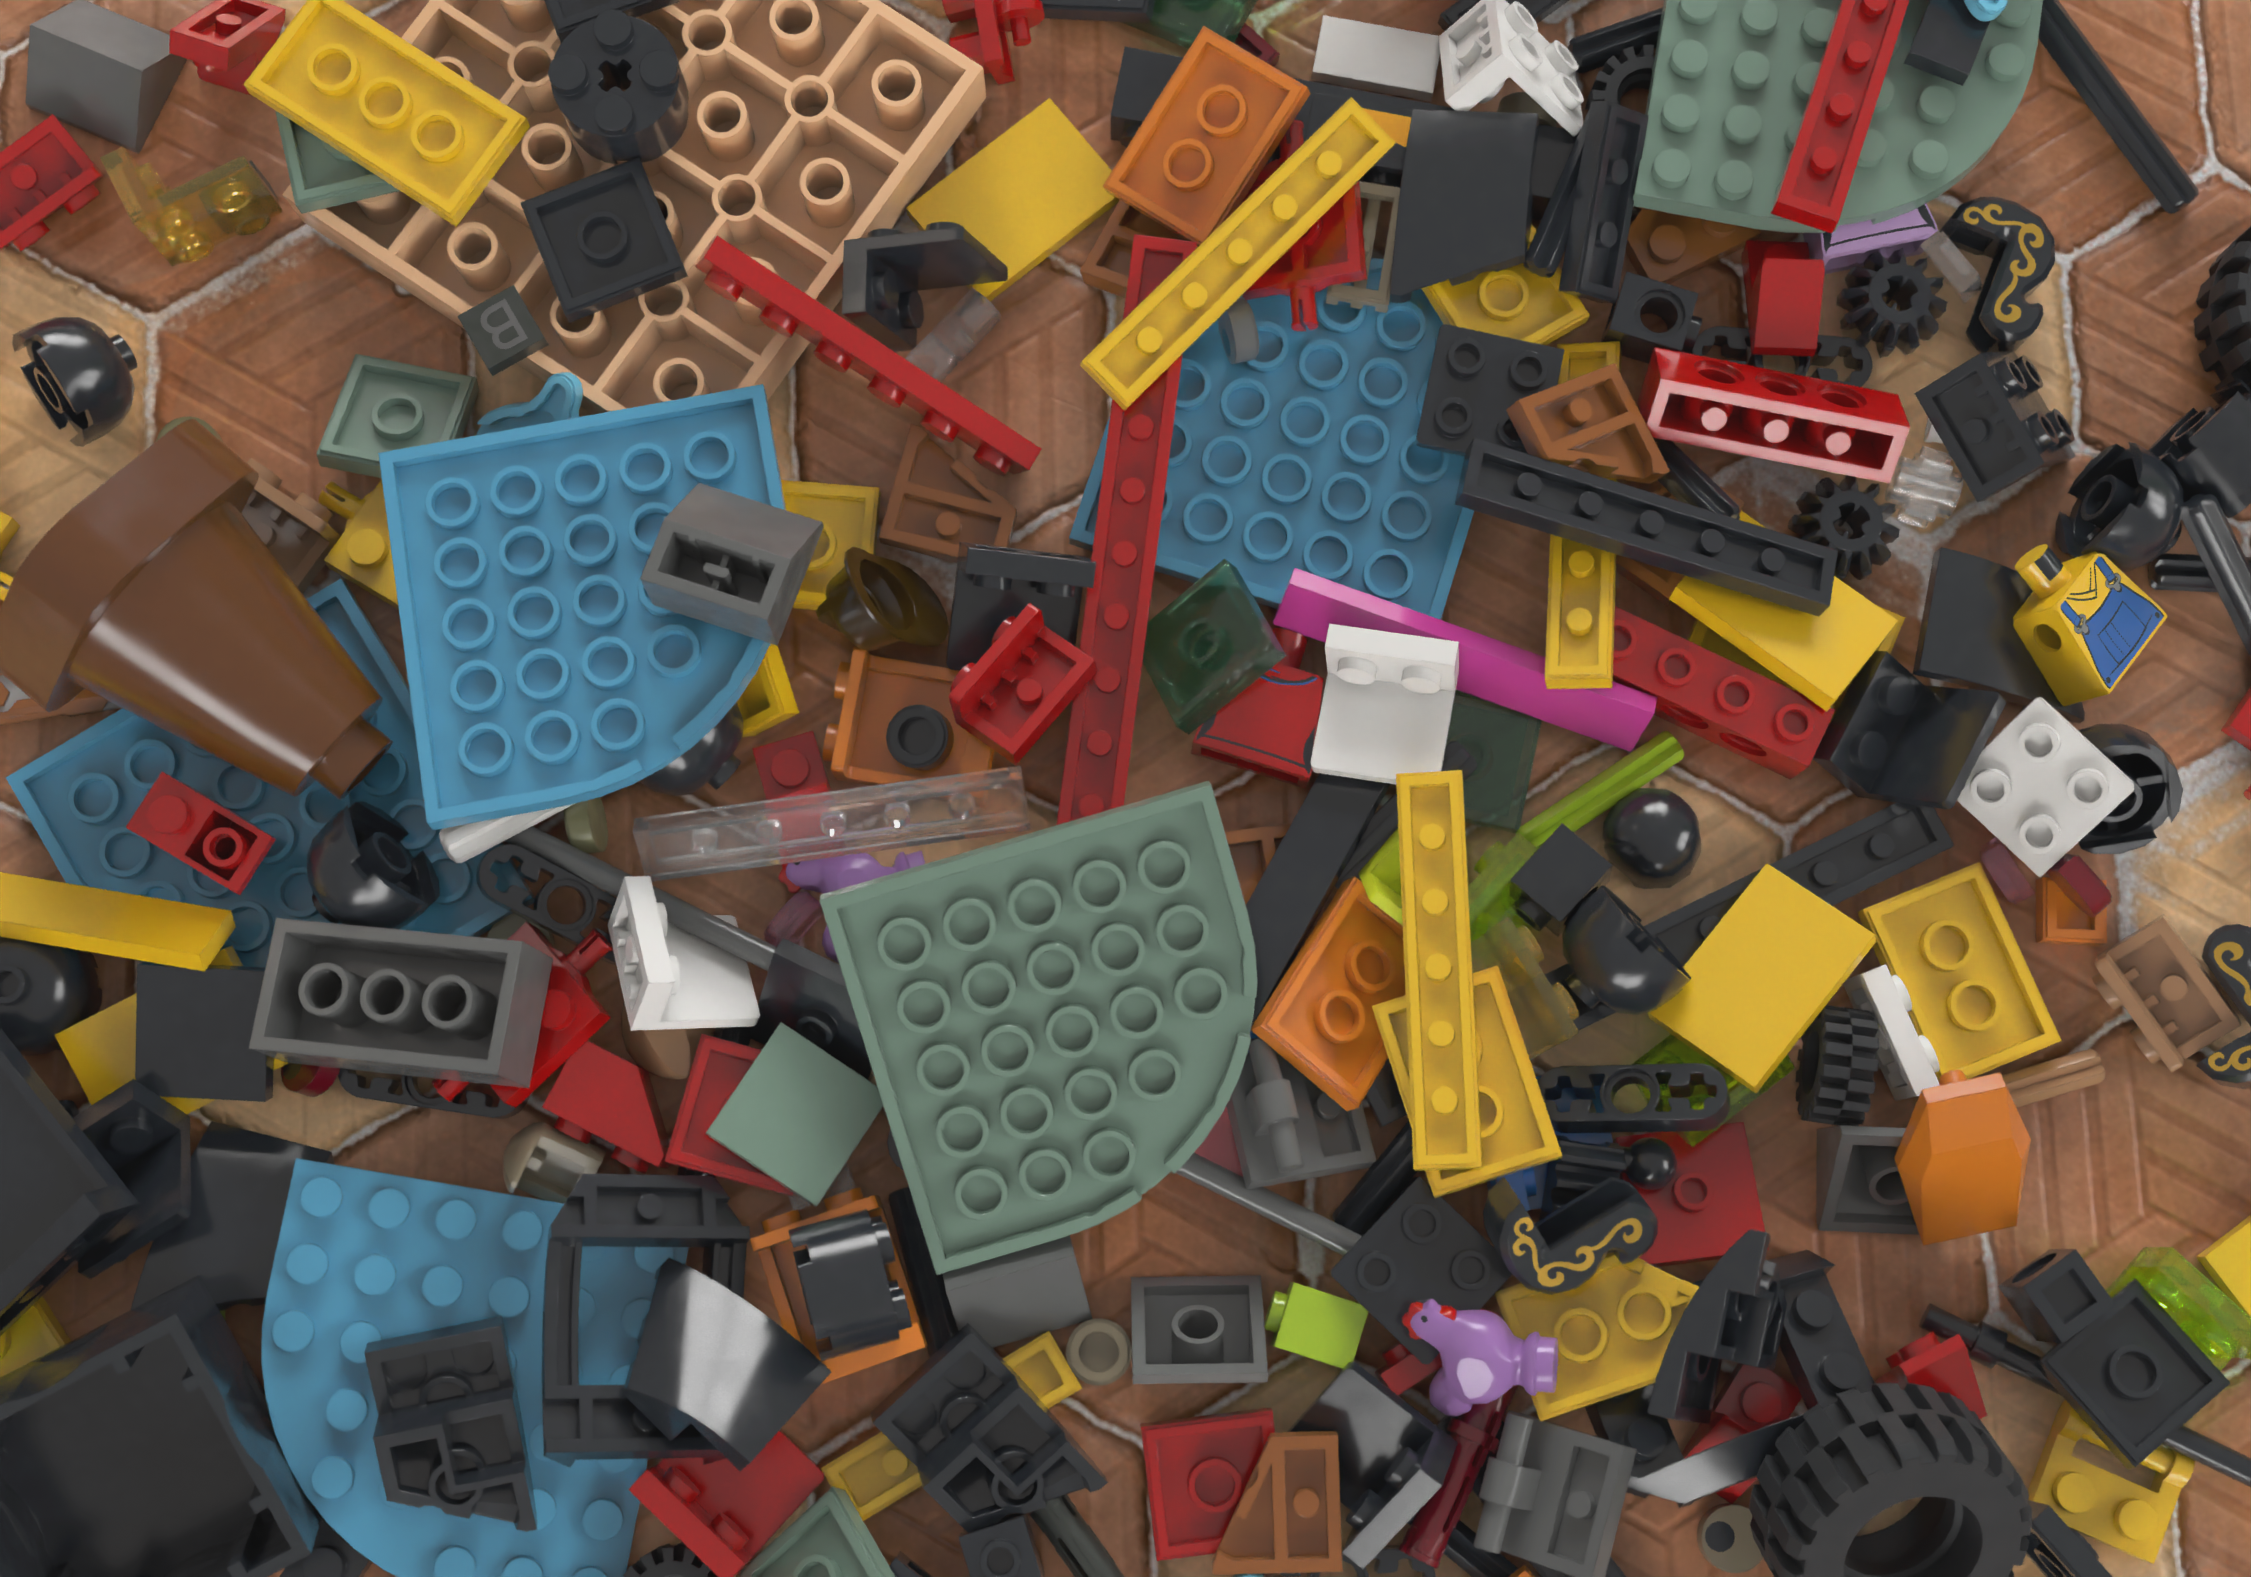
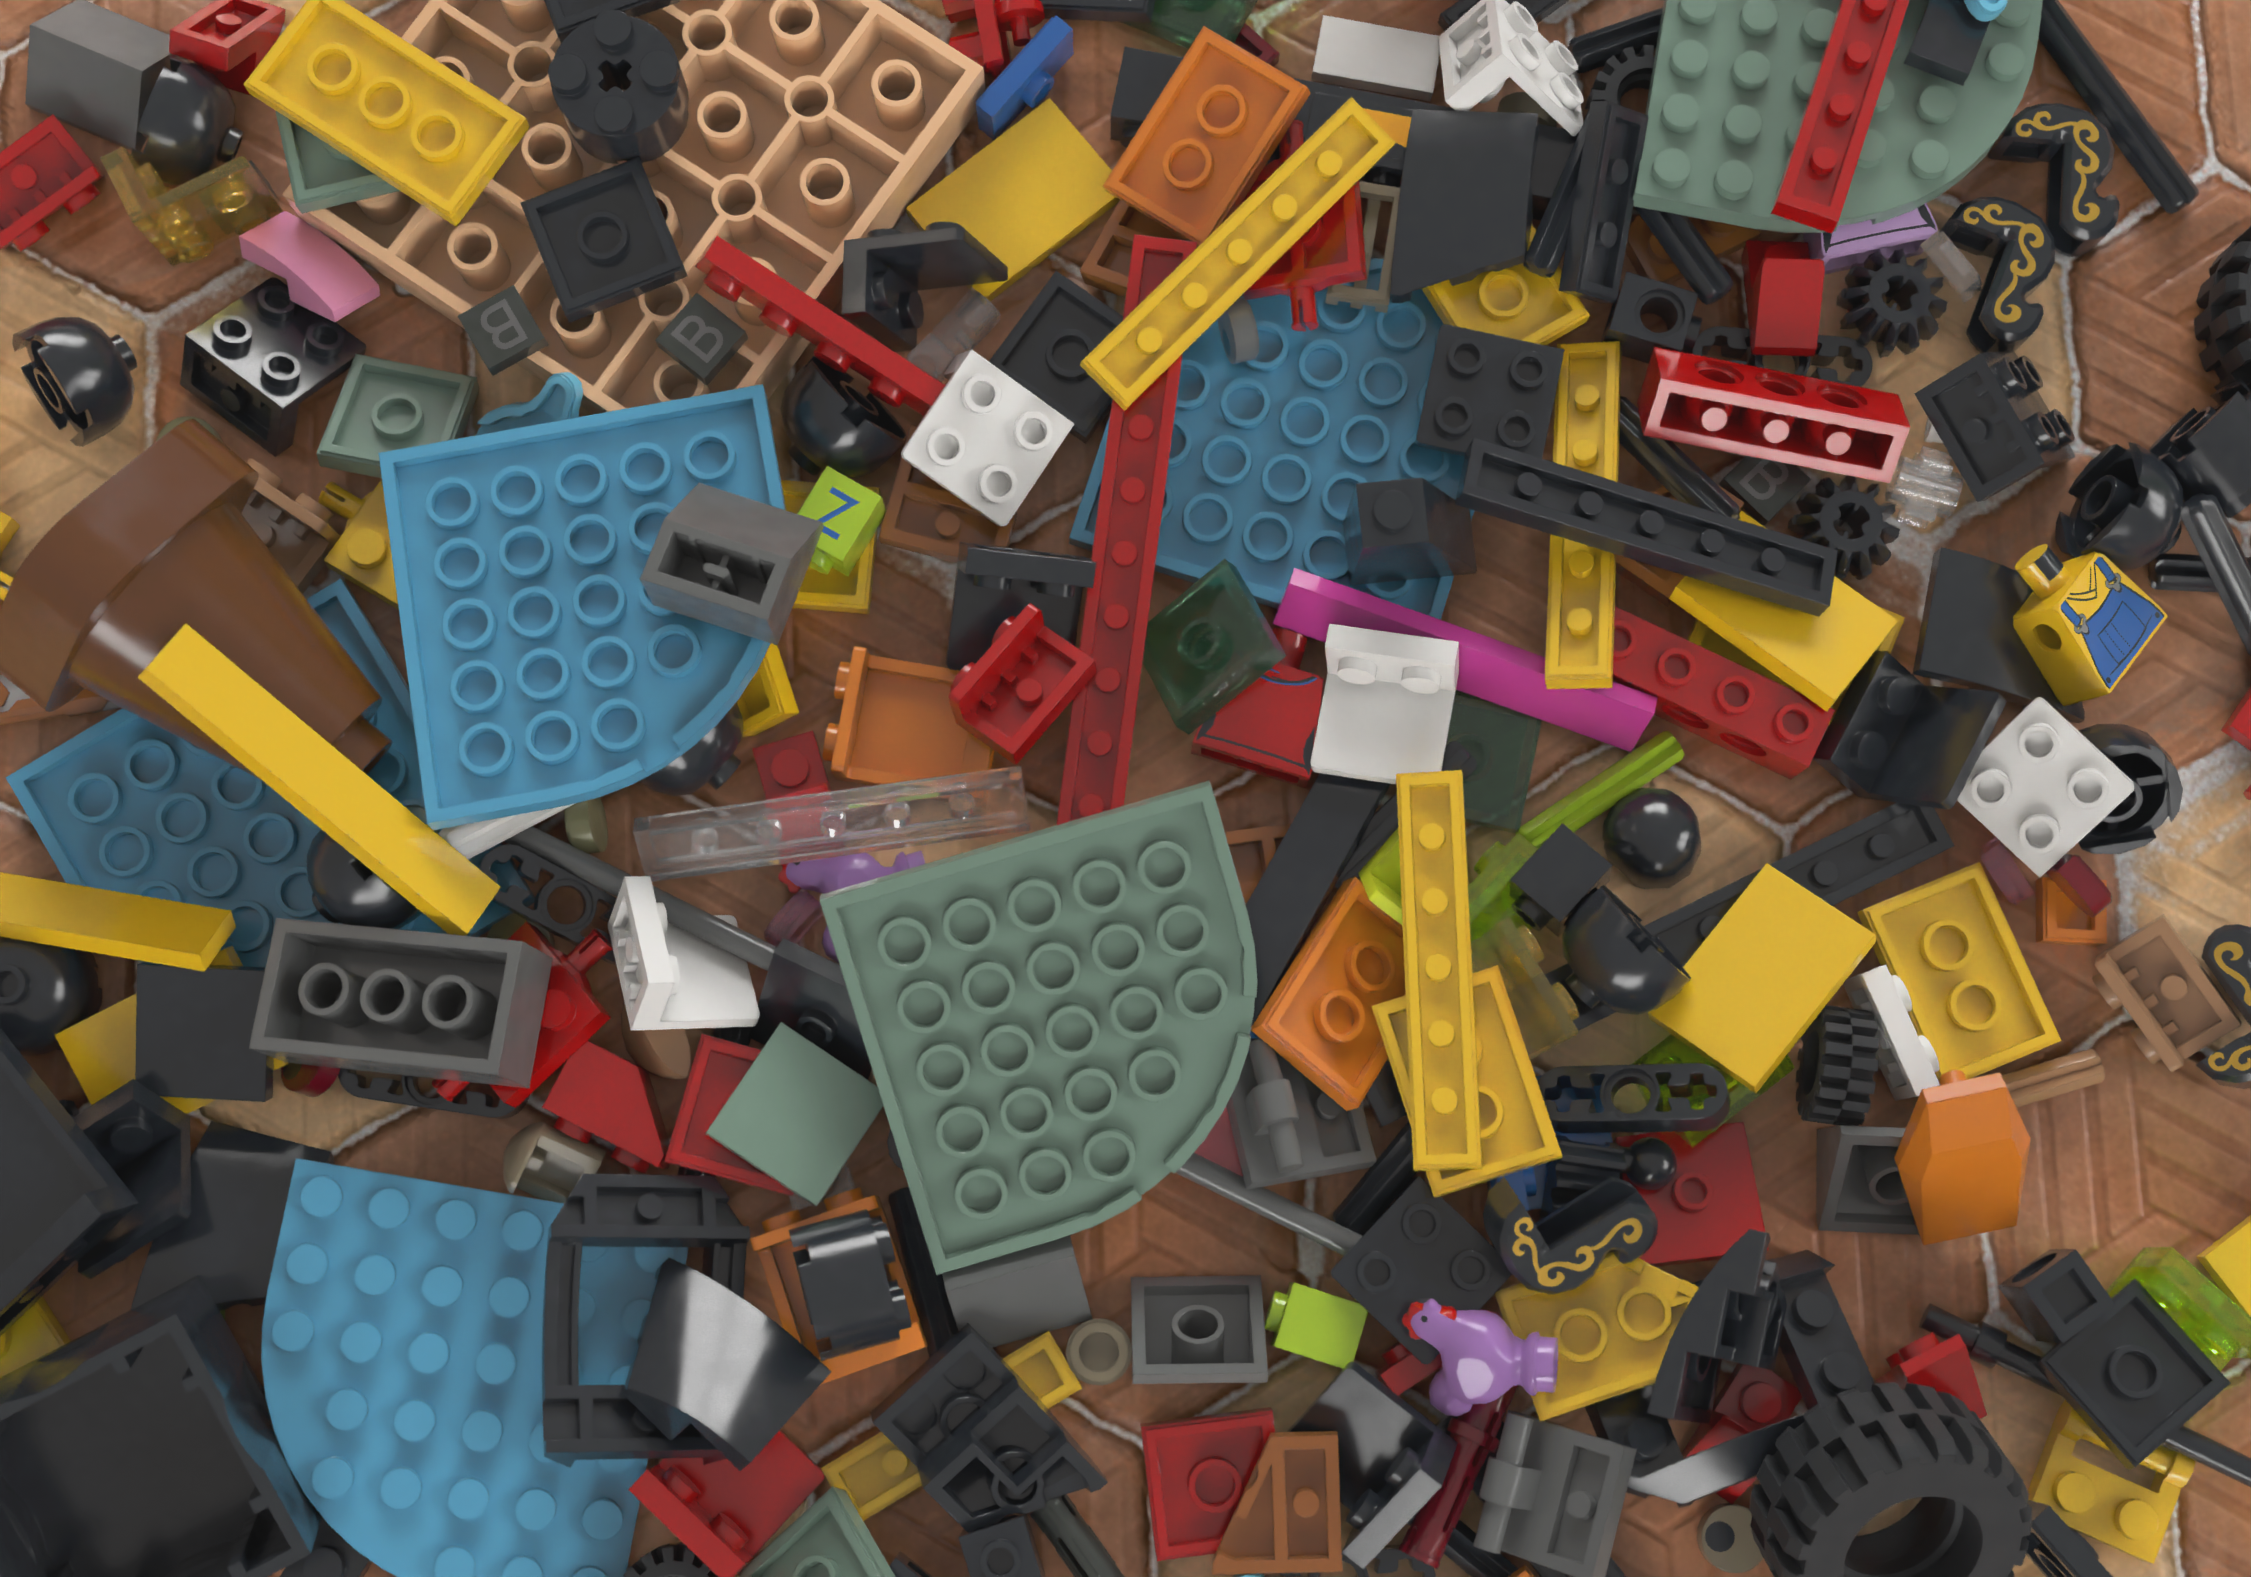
(188, 124): none -> black cylinder
(201, 832): red slope -> none
(263, 361): none -> black bracket
(315, 267): none -> bright pink slope
(319, 781): none -> yellow tile
(452, 1423): black slope -> none
(701, 339): none -> pearl dark grey tile
(837, 423): none -> black cylinder
(848, 517): none -> lime brick
(882, 604): dark brown piece -> none
(920, 737): black tile -> none
(986, 438): none -> white bracket
(1026, 78): none -> blue plate
(1049, 346): none -> black plate
(1406, 533): none -> black slope
(1590, 427): dark orange wing -> none
(1689, 254): none -> black axle
(1764, 486): none -> pearl dark grey tile
(2078, 161): none -> black animal

